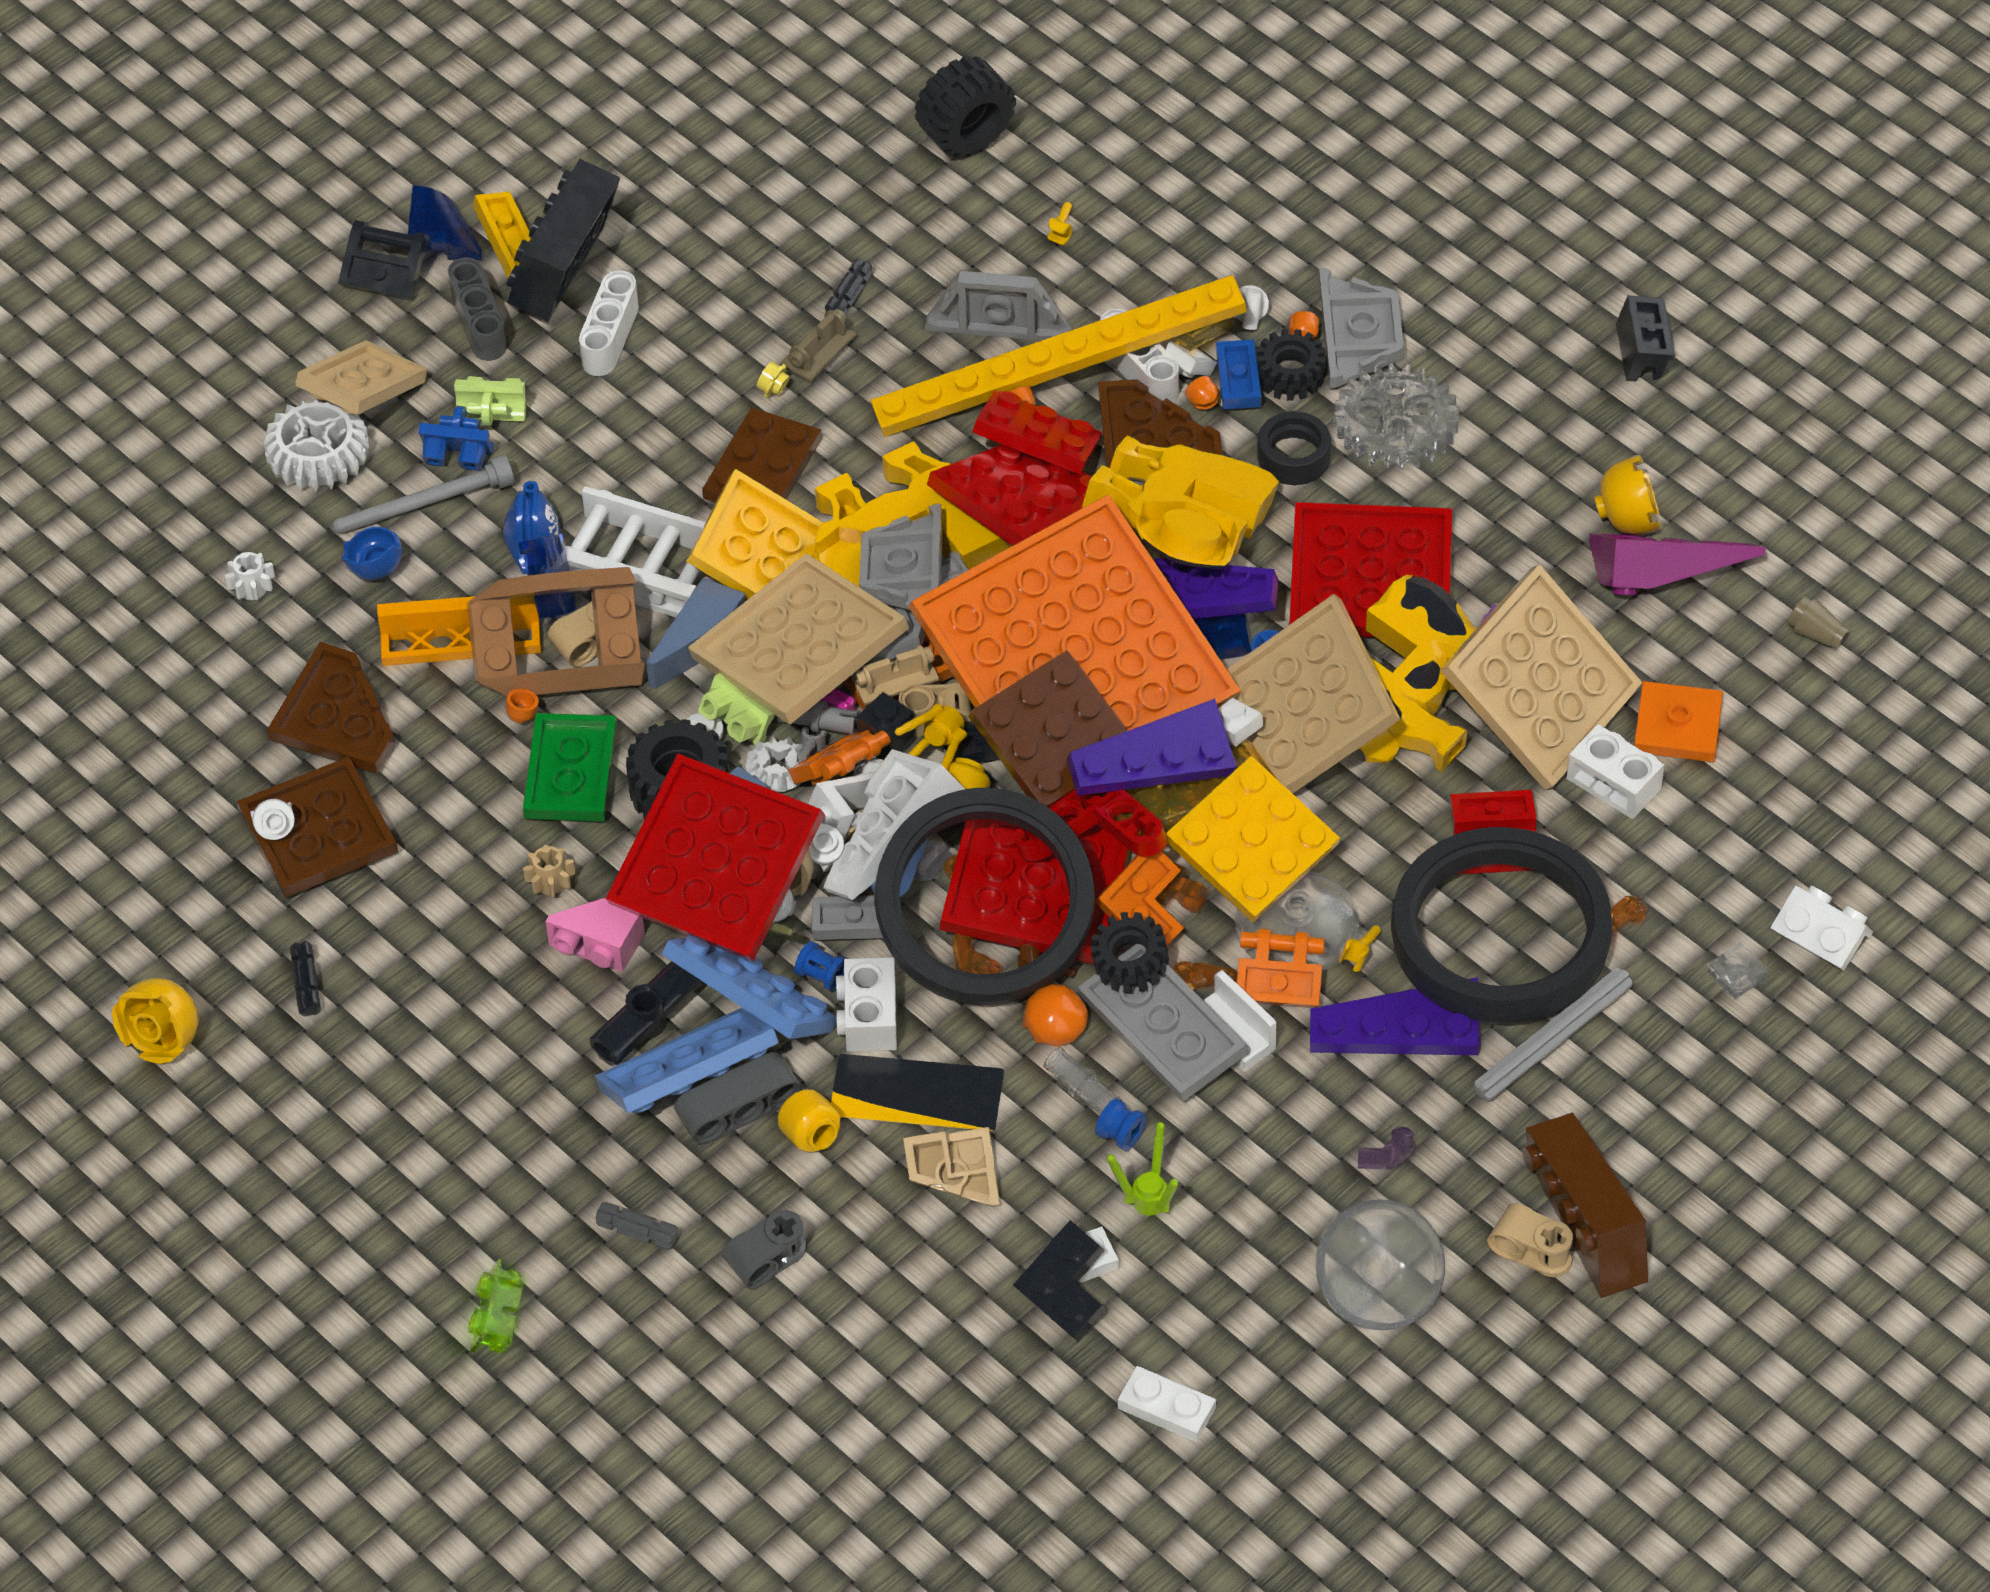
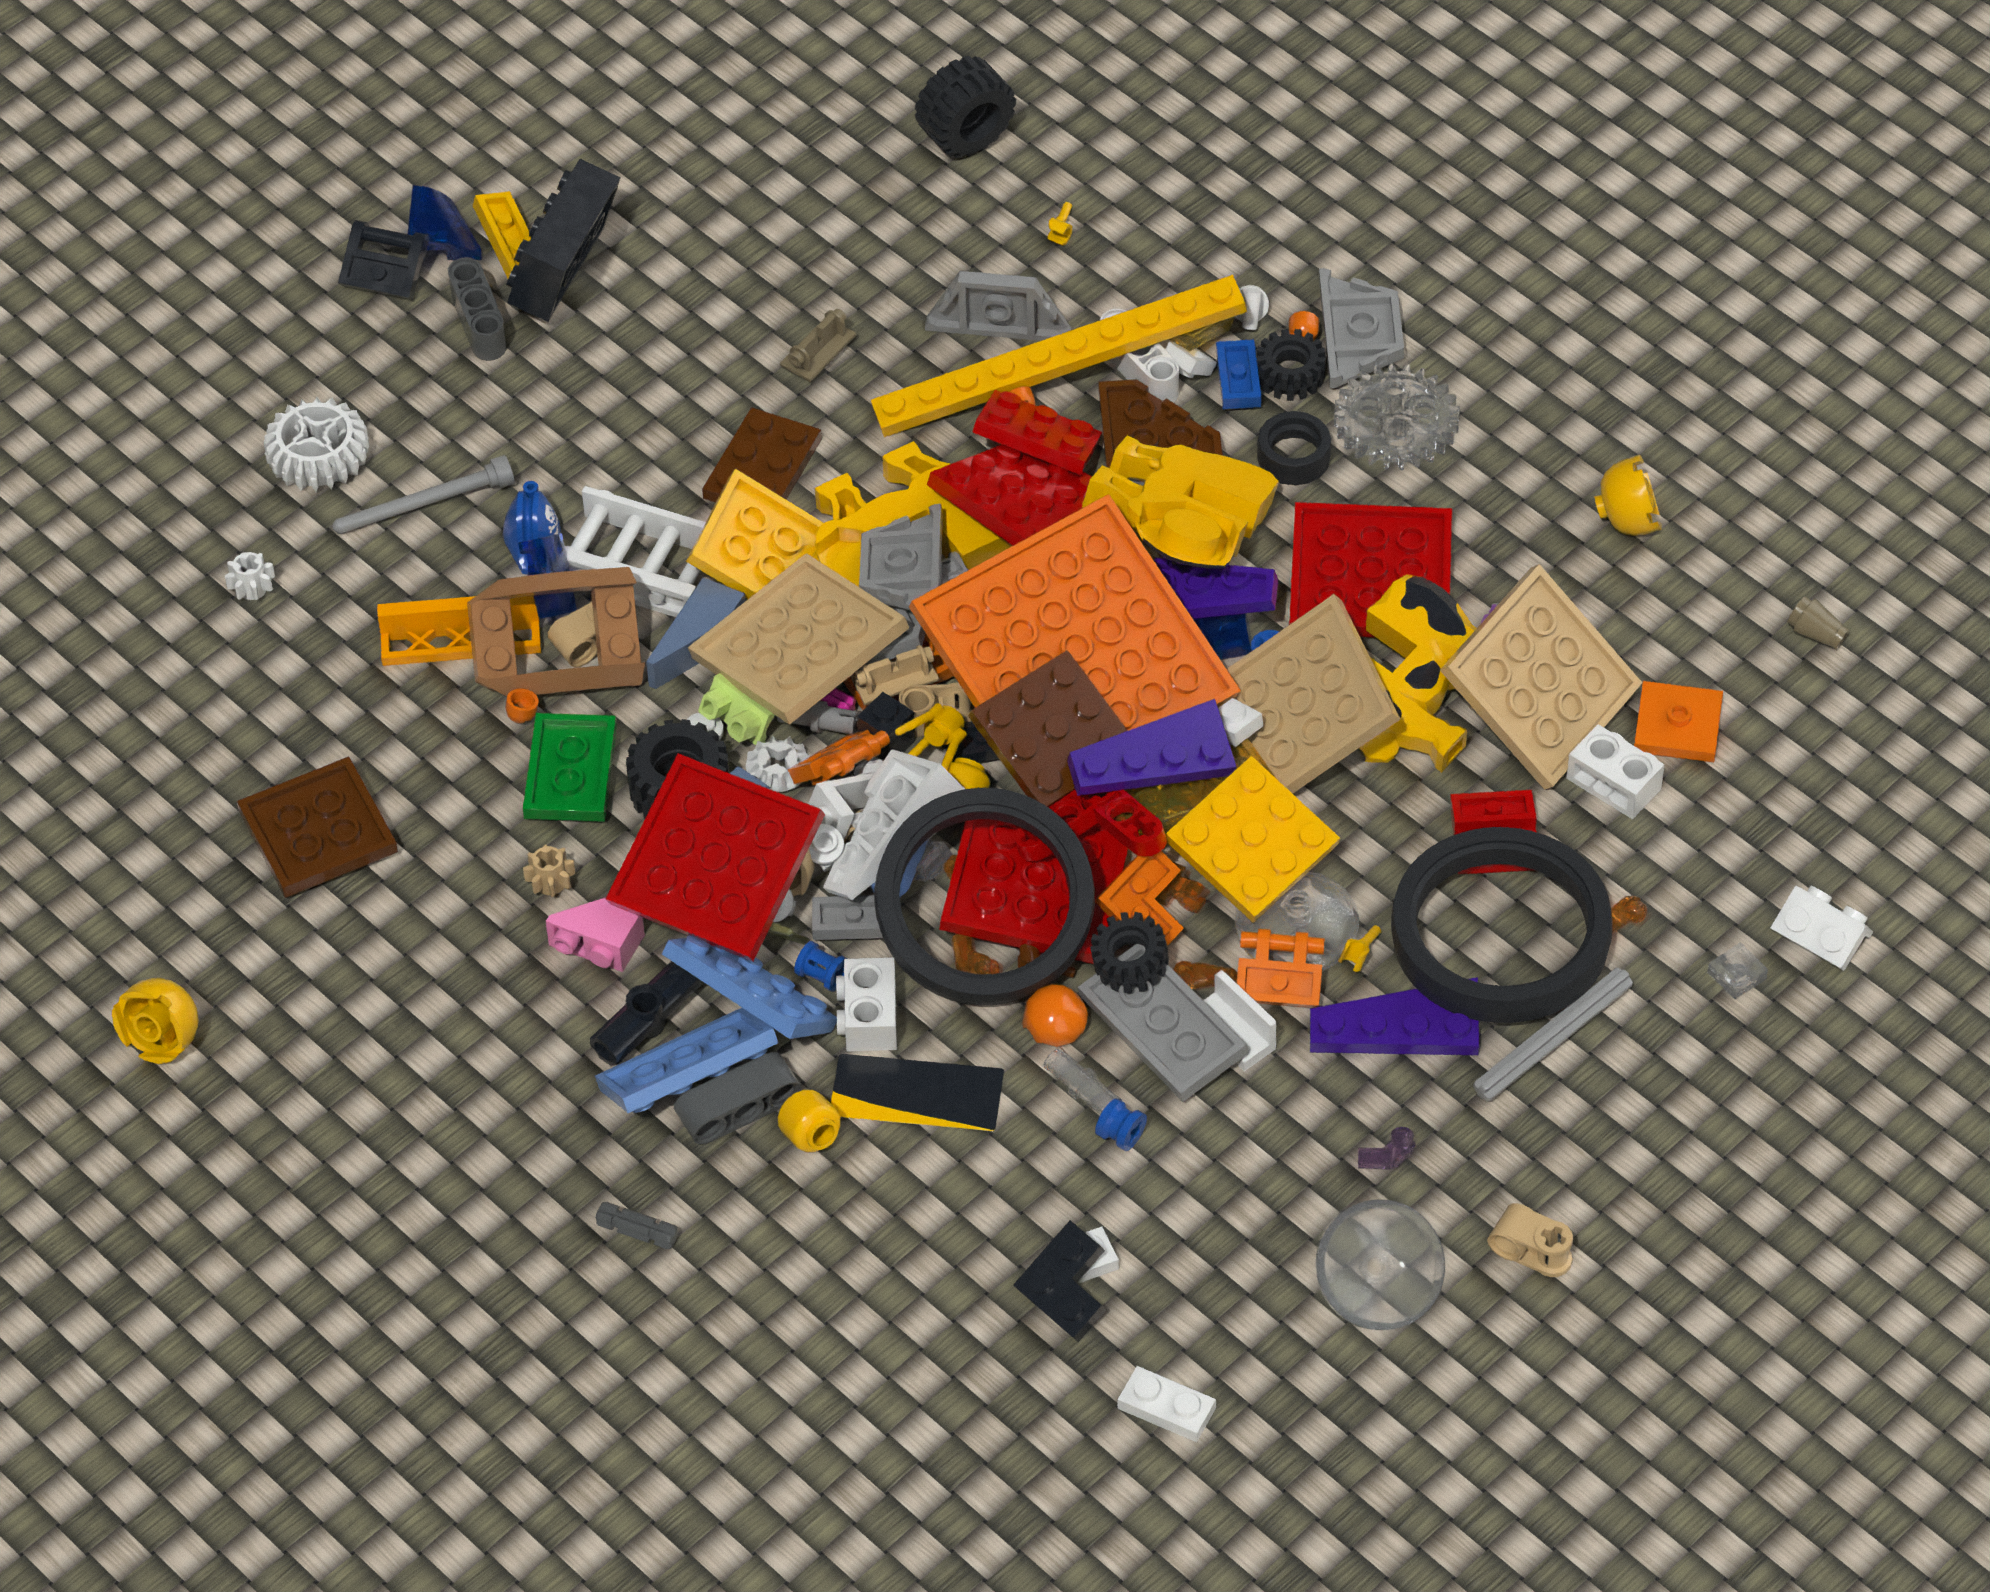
(273, 819): white plate -> none
(305, 978): black axle -> none
(334, 712): reddish brown plate -> none
(361, 377): tan plate -> none
(373, 553): blue hair -> none
(456, 434): blue hips -> none
(492, 399): yellowish green hips -> none
(497, 1292): clear neon green hinge -> none
(608, 323): white beam -> none
(764, 1250): dark grey piece -> none
(773, 379): light yellow plate -> none
(811, 744): light grey hand -> none
(850, 286): black axle -> none
(955, 1164): tan slope -> none
(1149, 1192): lime plant -> none
(1202, 393): orange hinge -> none
(1591, 1202): reddish brown wedge -> none
(1643, 562): magenta wedge -> none
(1644, 336): black hinge -> none

